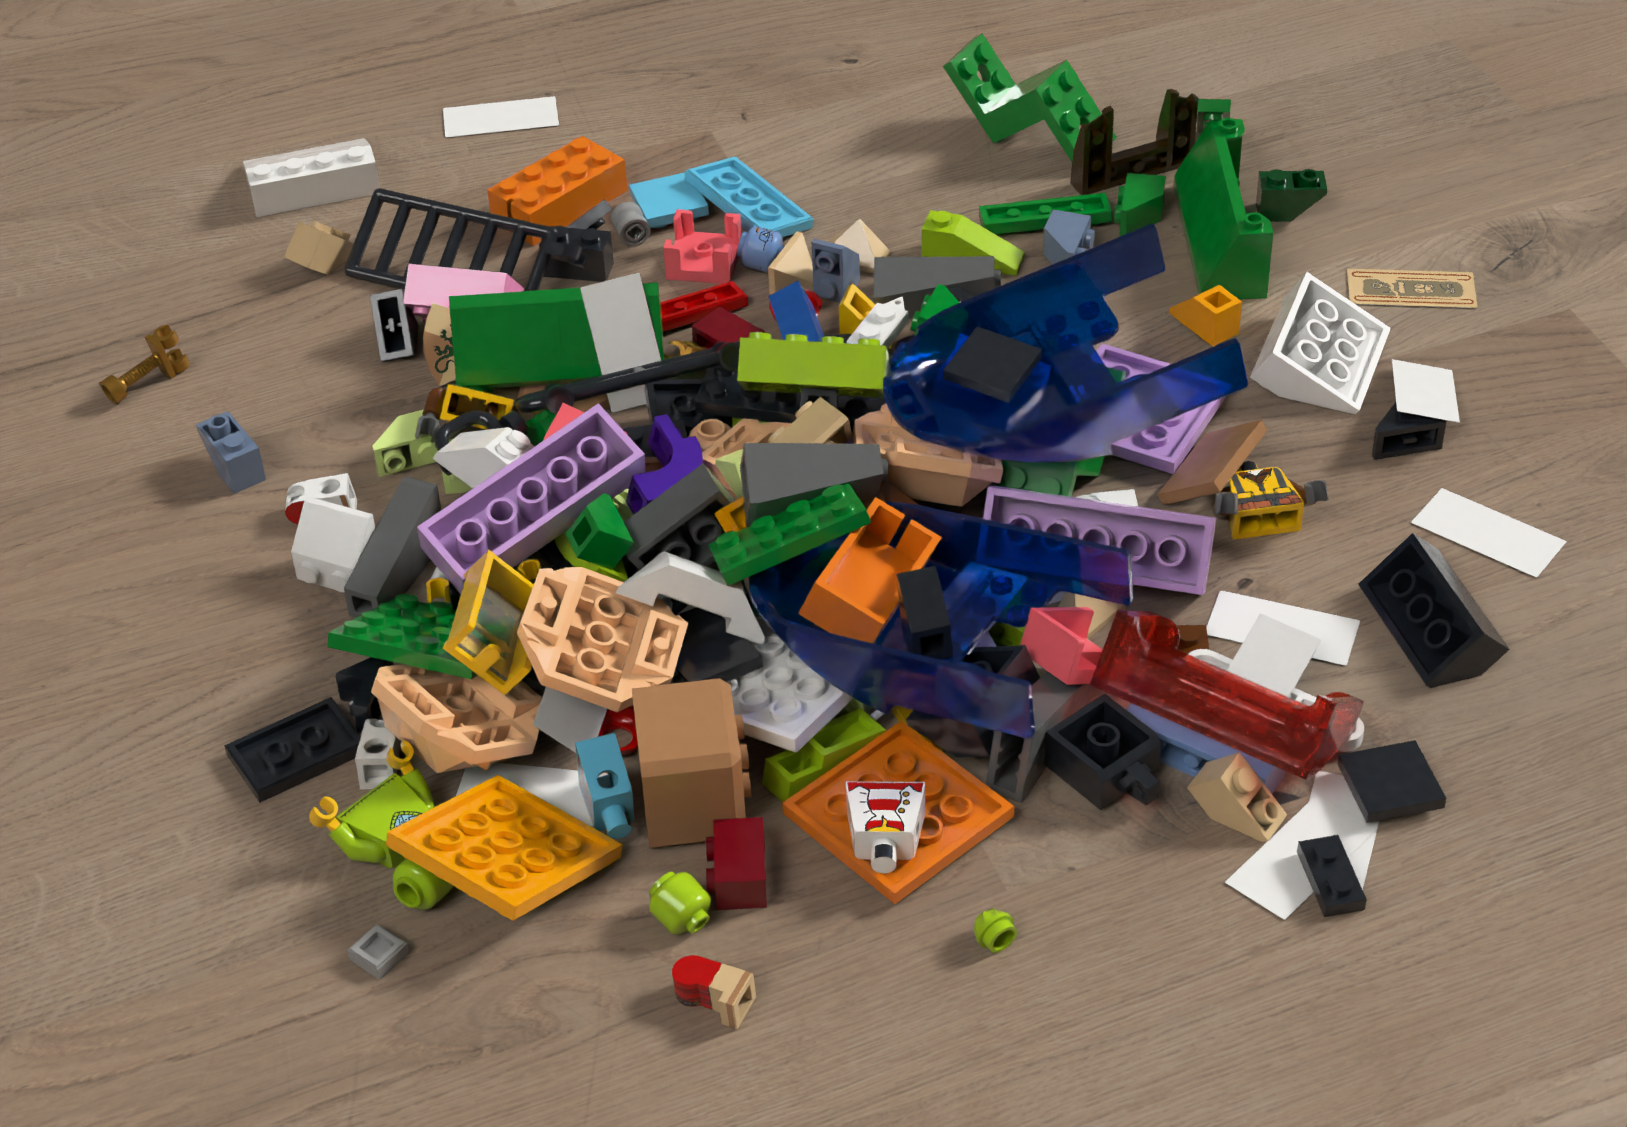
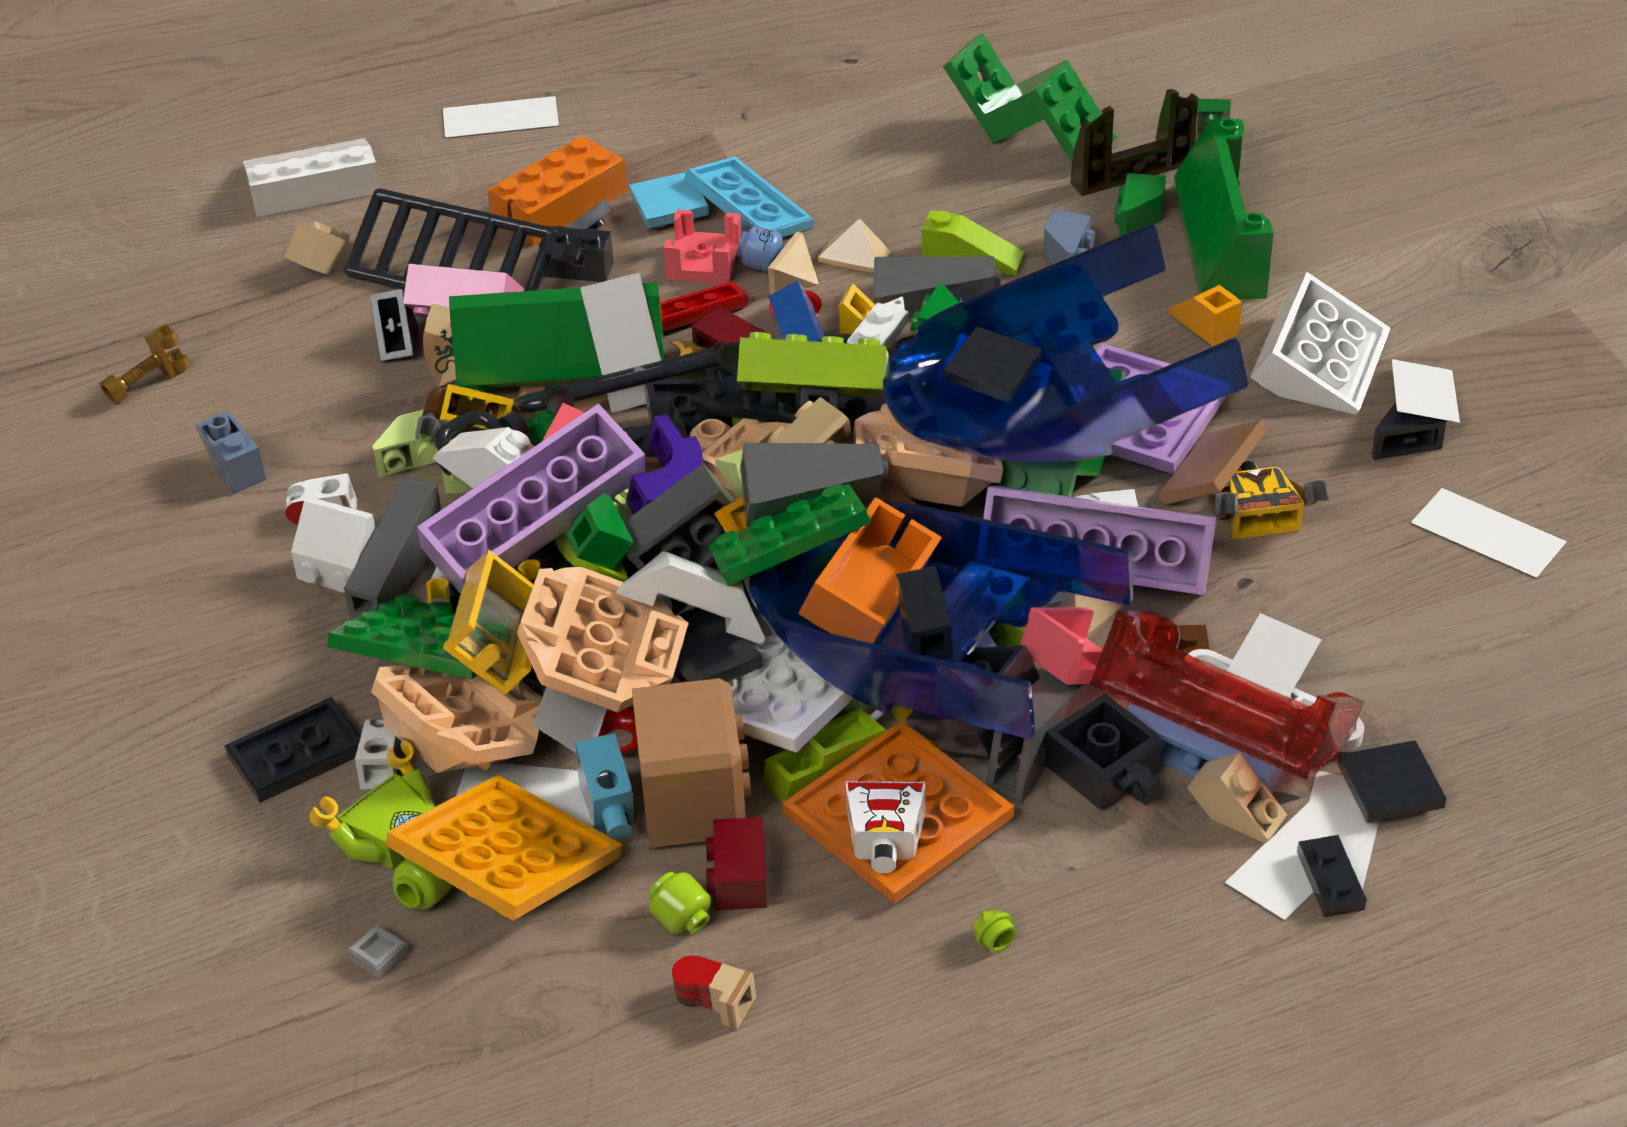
(356, 686): black slope -> none
(630, 224): light grey wheel -> none
(833, 269): sand blue slope -> none
(1034, 214): green plate -> none
(1236, 614): white sticker -> none
(1288, 193): dark green slope -> none
(1412, 288): sticker -> none
(1432, 614): black slope -> none

